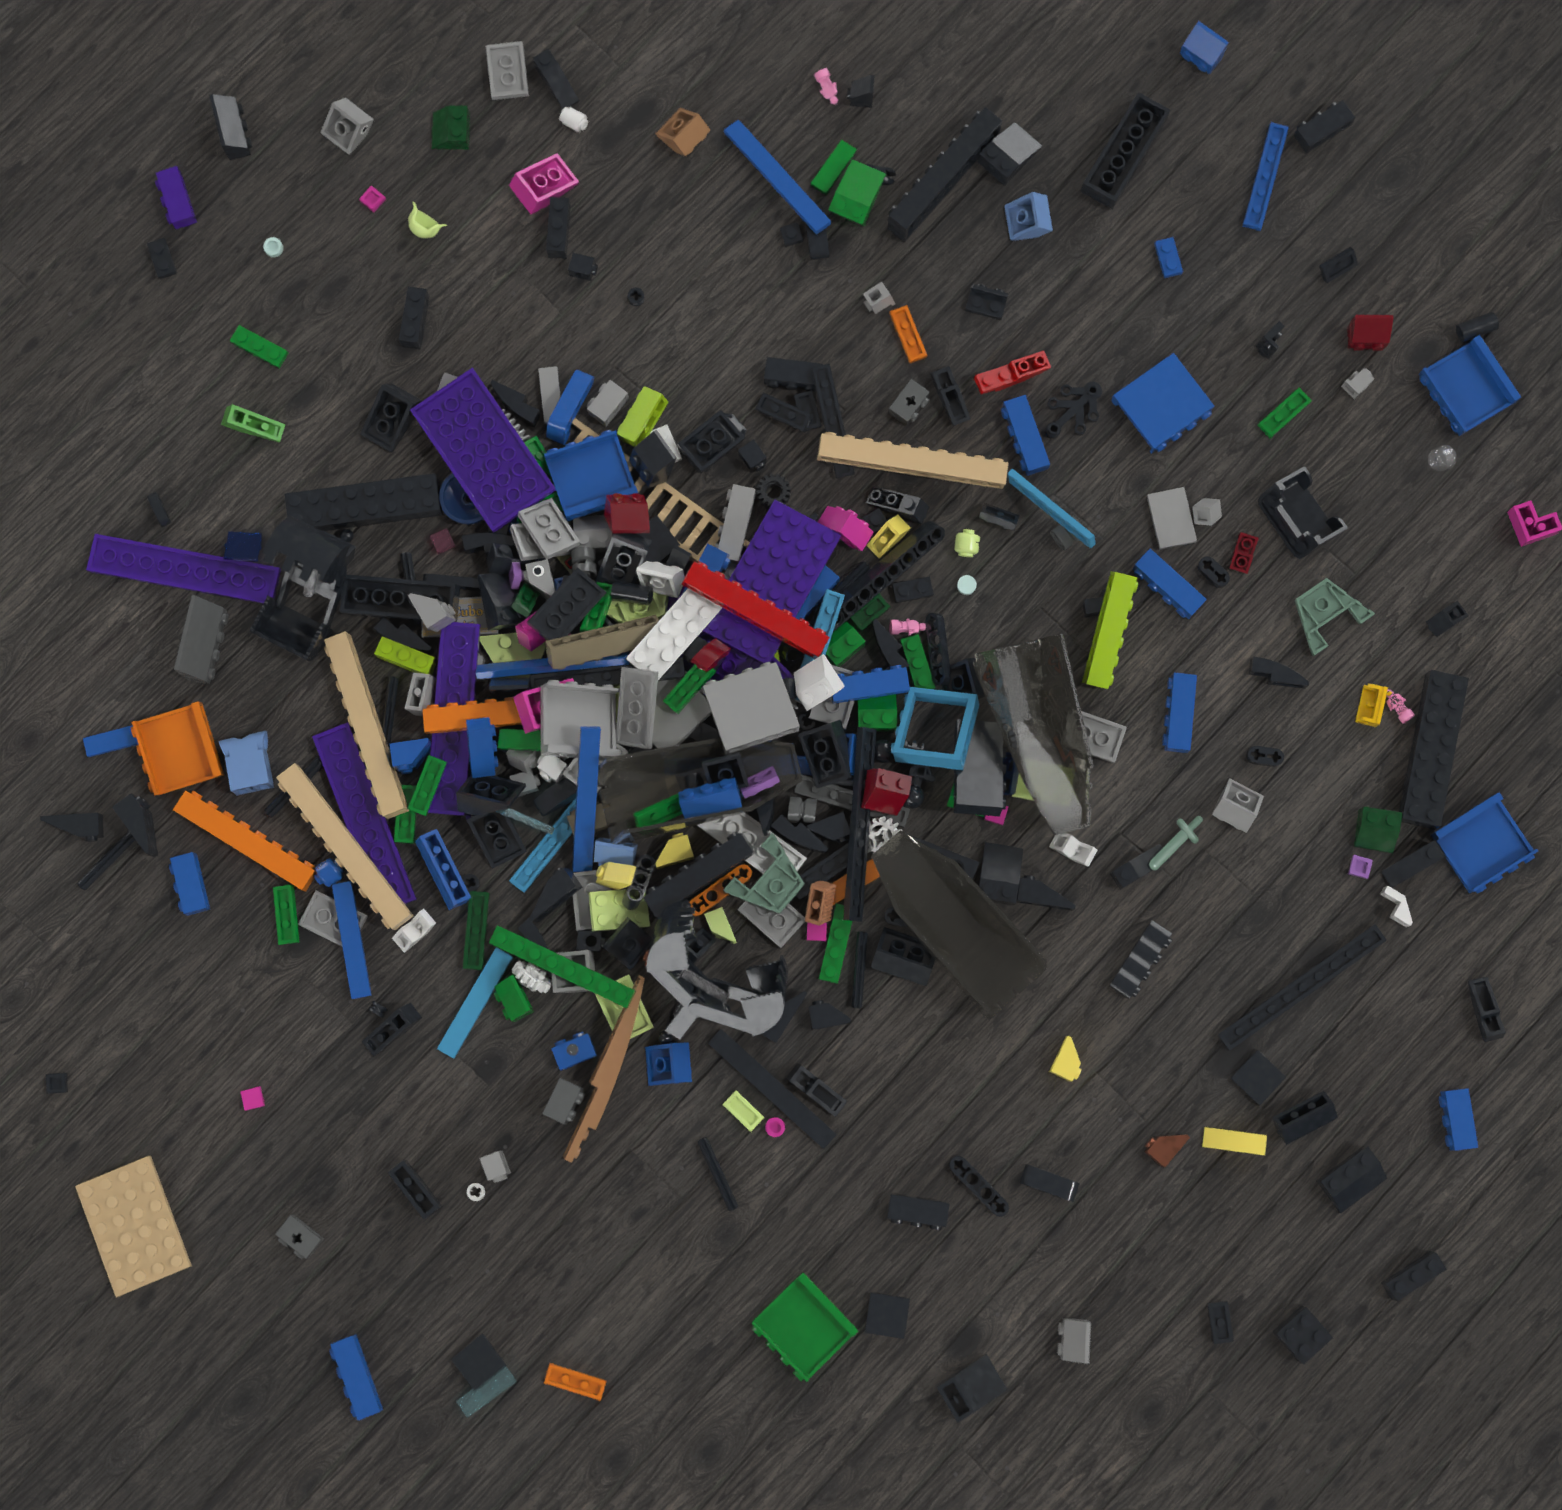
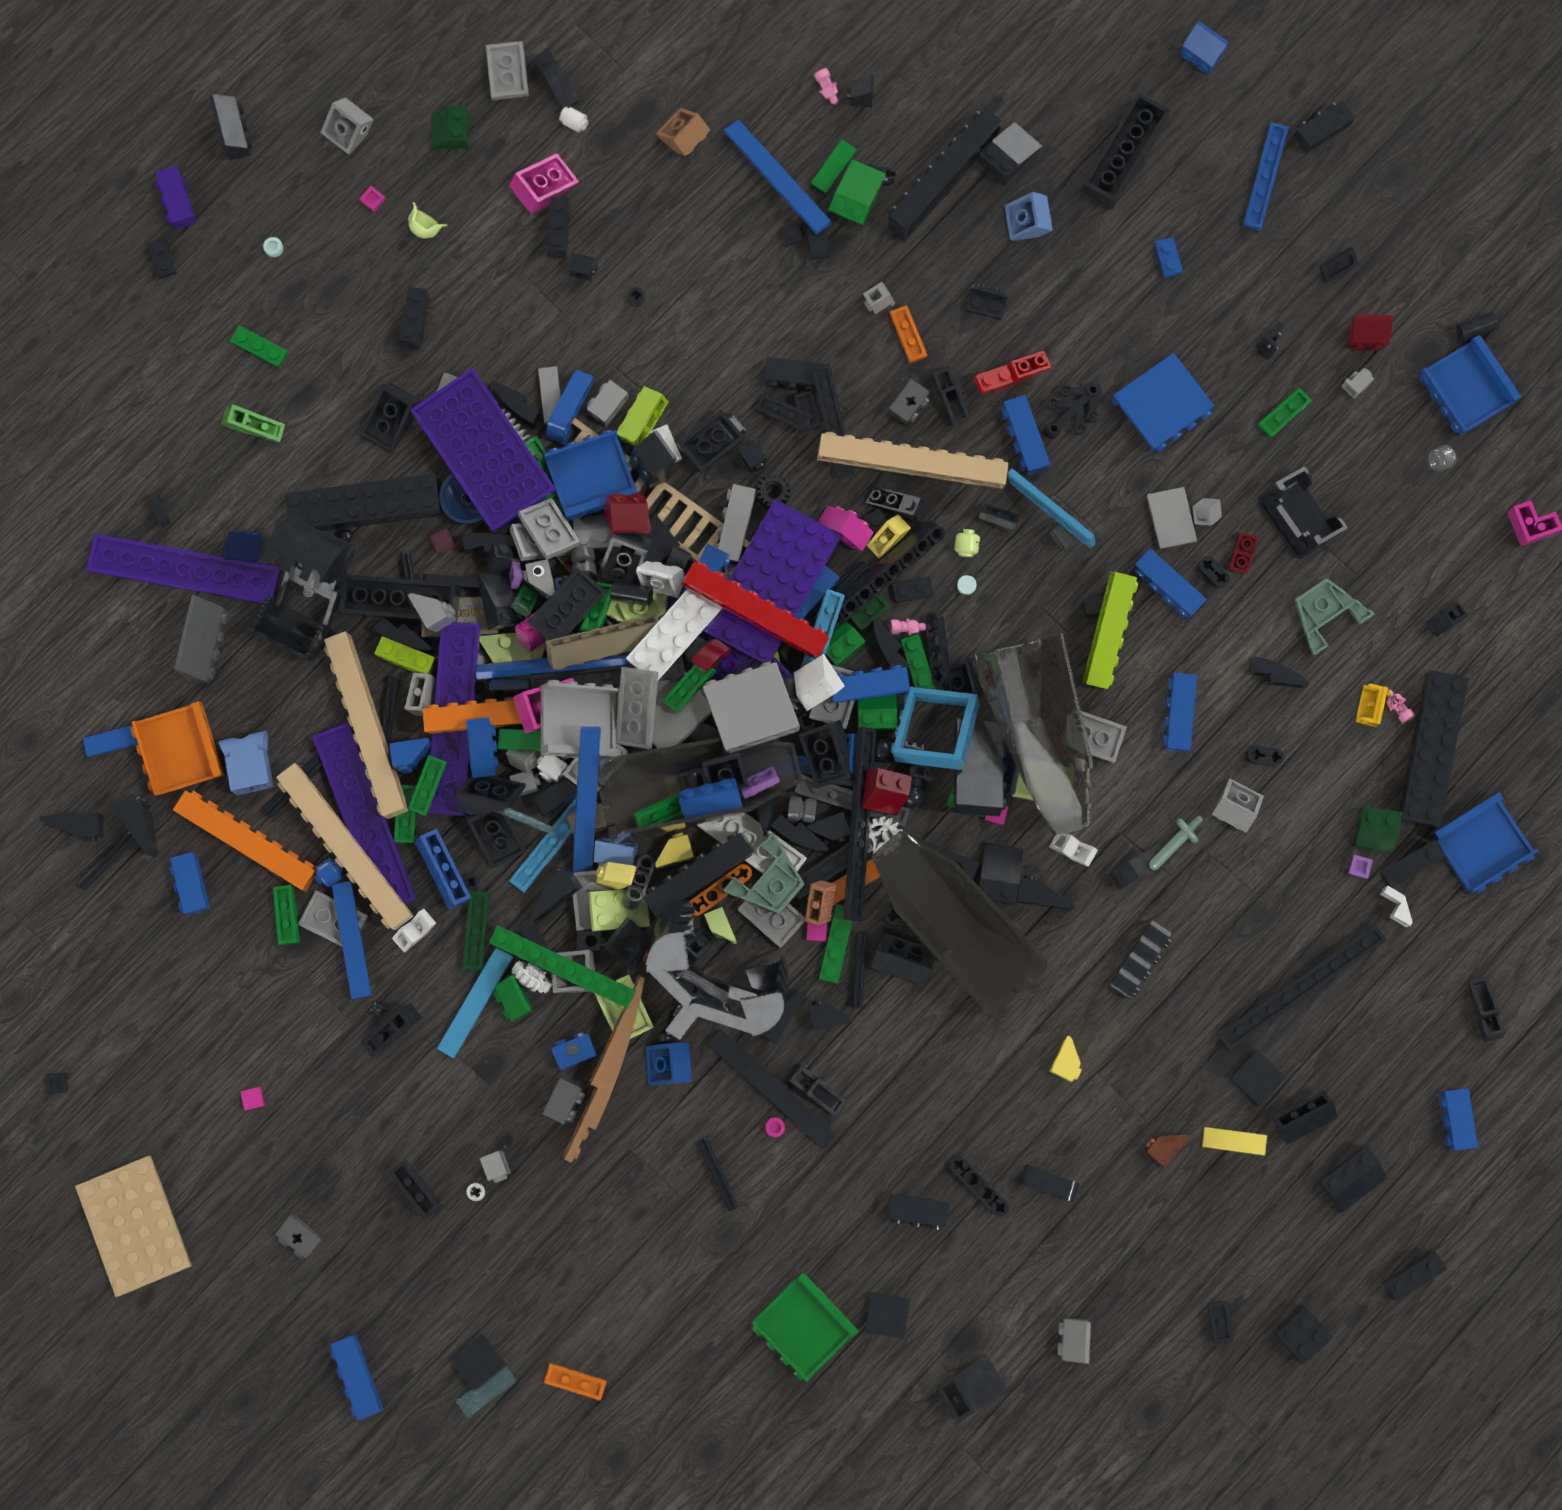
(743, 1111): yellowish green tile -> none

